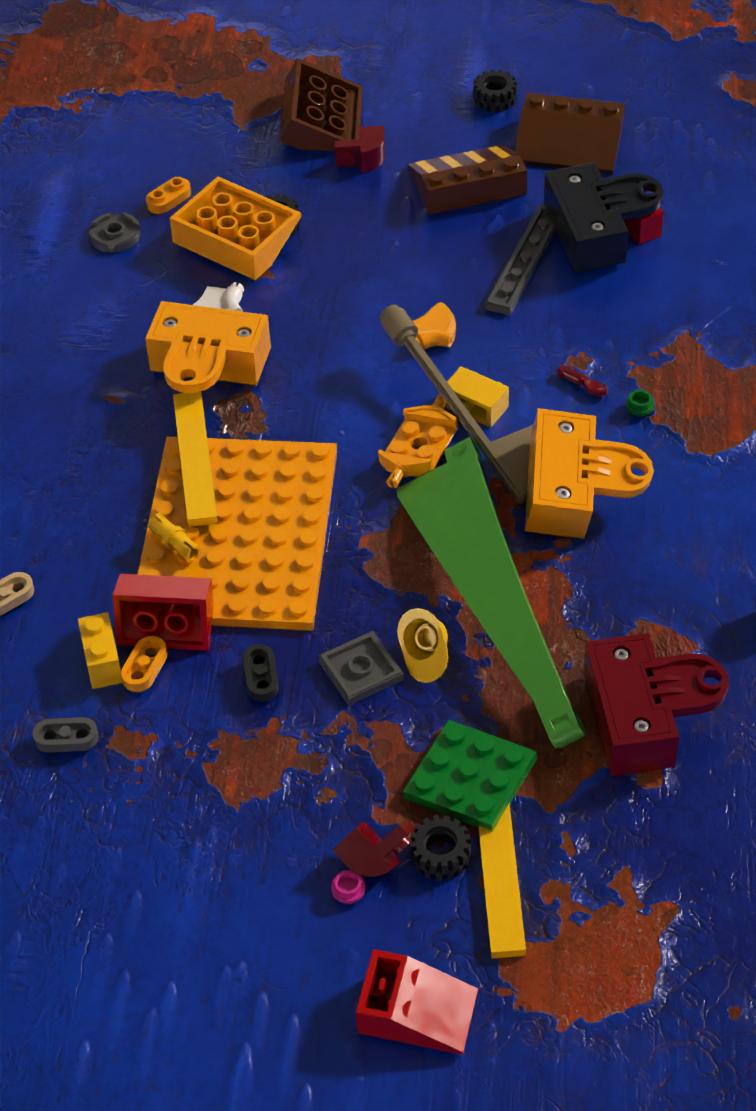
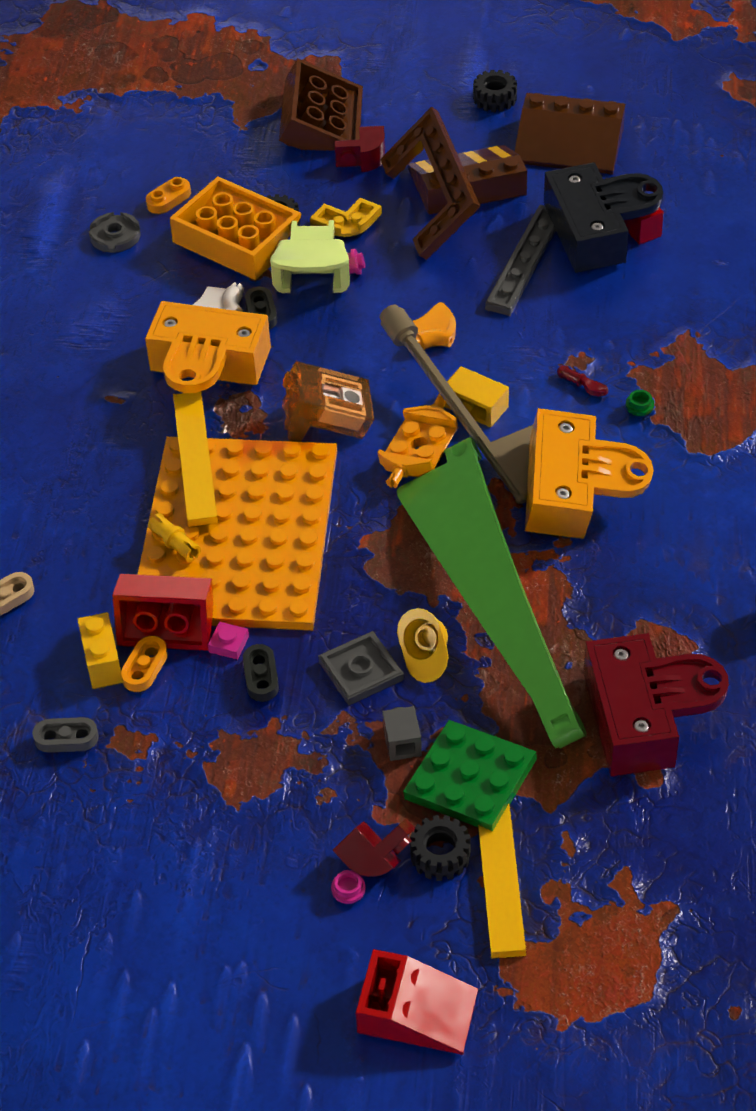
(228, 640): none -> dark pink plate
(260, 301): none -> pearl dark grey plate
(310, 252): none -> yellowish green piece
(326, 402): none -> clear orange brick
(349, 223): none -> yellow plate
(356, 262): none -> dark pink plate
(402, 733): none -> dark grey brick
(431, 135): none -> reddish brown plate

